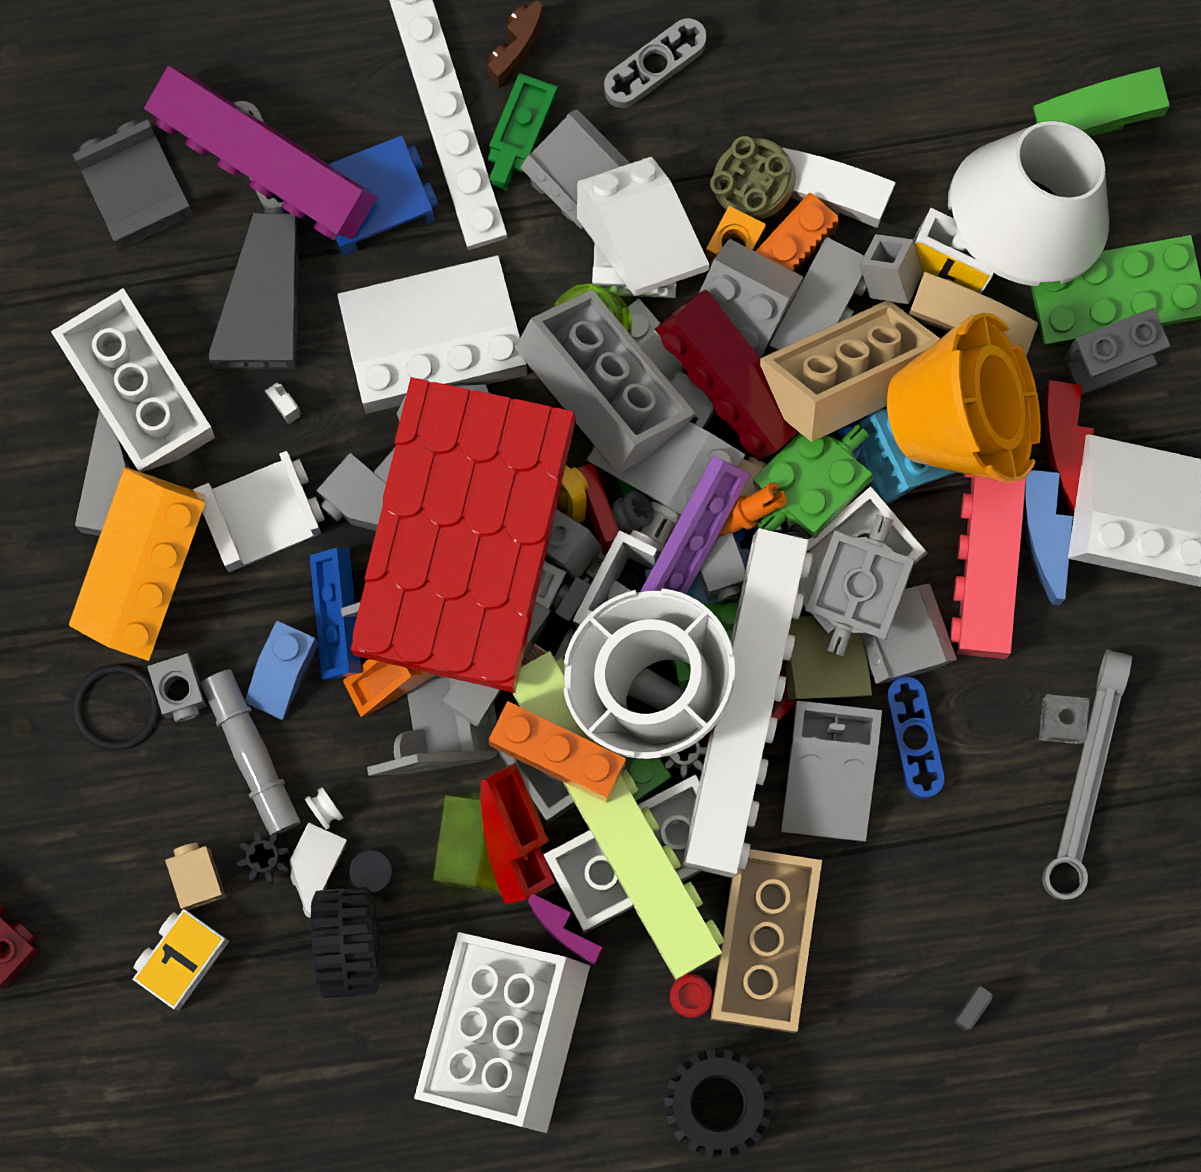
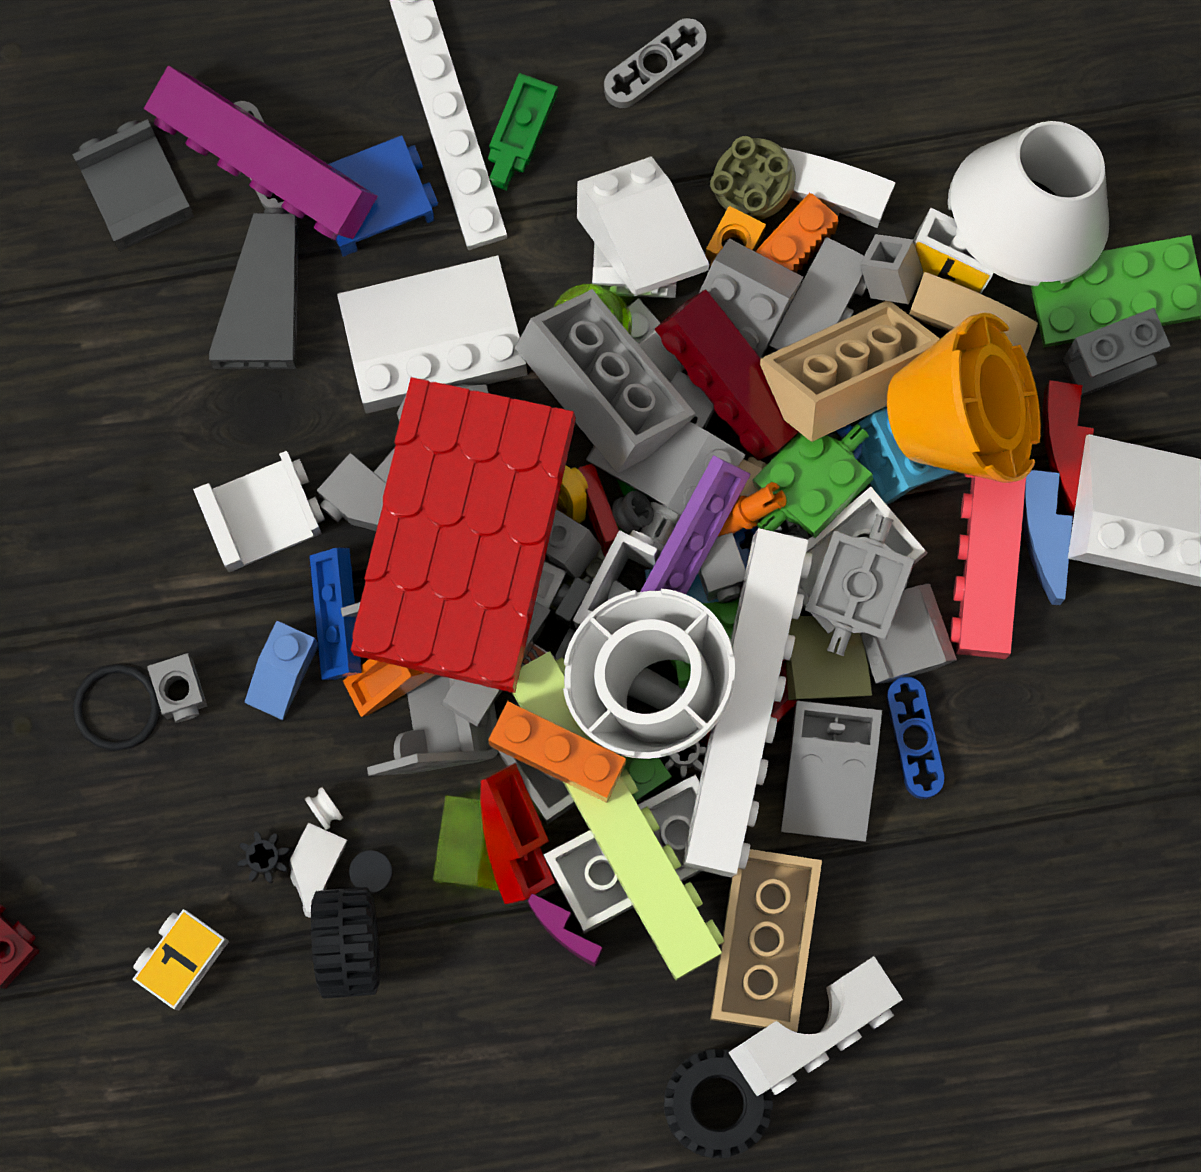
(101, 478): light grey slope -> none
(133, 383): white slope -> none
(137, 563): light orange slope -> none
(194, 876): tan brick -> none
(250, 752): light grey piece -> none
(283, 402): white tile -> none
(502, 1031): white slope -> none
(522, 33): reddish brown slope -> none
(567, 156): light grey slope -> none
(691, 996): red tile -> none
(777, 1052): none -> white arch
(973, 1008): dark grey tile -> none
(1053, 729): clear plate -> none
(1109, 103): bright green slope -> none
(1110, 688): light grey piece -> none

